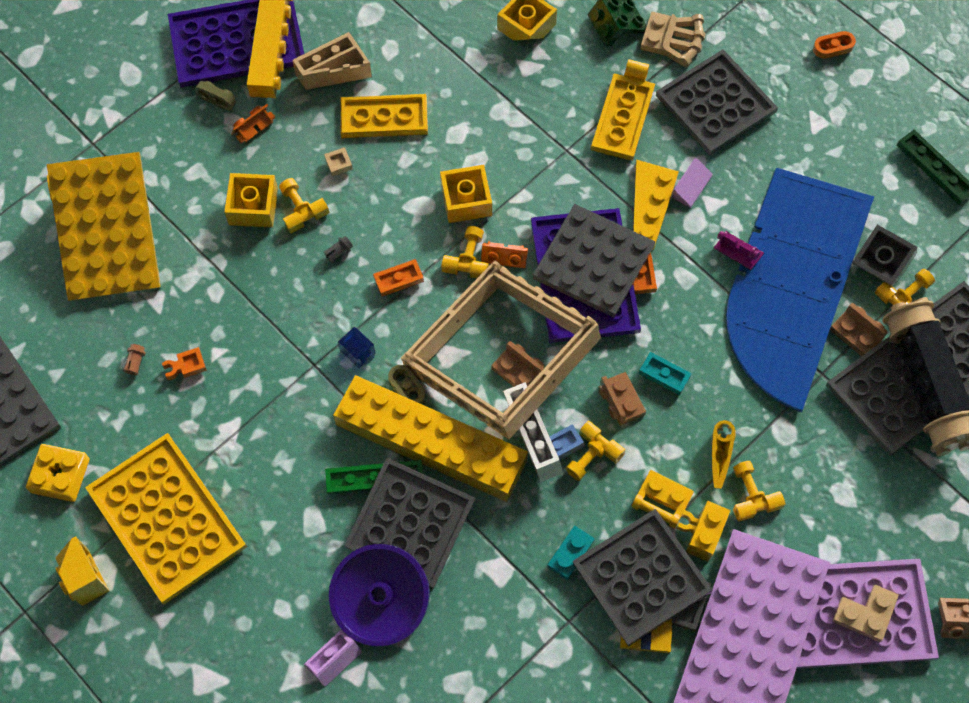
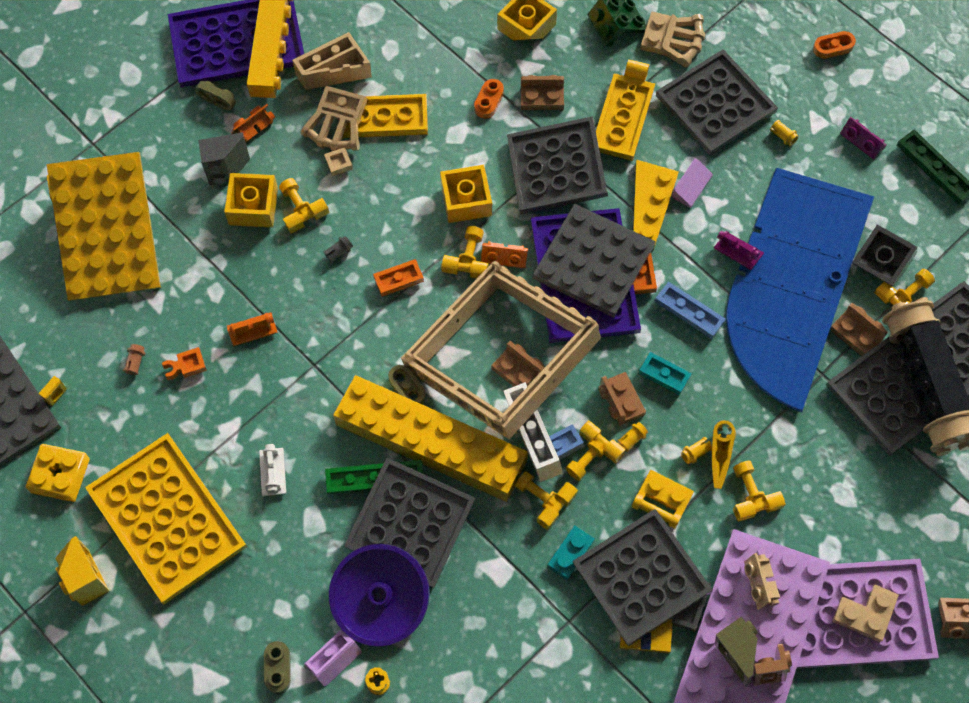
(52, 391): none -> yellow tile
(223, 156): none -> dark grey slope
(252, 329): none -> orange hinge
(272, 470): none -> white hinge
(277, 666): none -> olive plate
(340, 106): none -> tan plate
(357, 347): clear blue brick -> none
(384, 685): none -> yellow bush
(490, 97): none -> orange plate
(542, 92): none -> medium nougat bracket
(551, 502): none -> yellow bar
(557, 165): none -> dark grey plate
(633, 436): none -> yellow pin
(690, 310): none -> medium blue plate
(698, 449): none -> yellow pin
(706, 530): yellow brick -> none
(738, 647): none -> olive slope
(757, 570): none -> tan hinge
(771, 671): none -> medium nougat bracket
(784, 133): none -> yellow pin
(863, 138): none -> magenta hinge

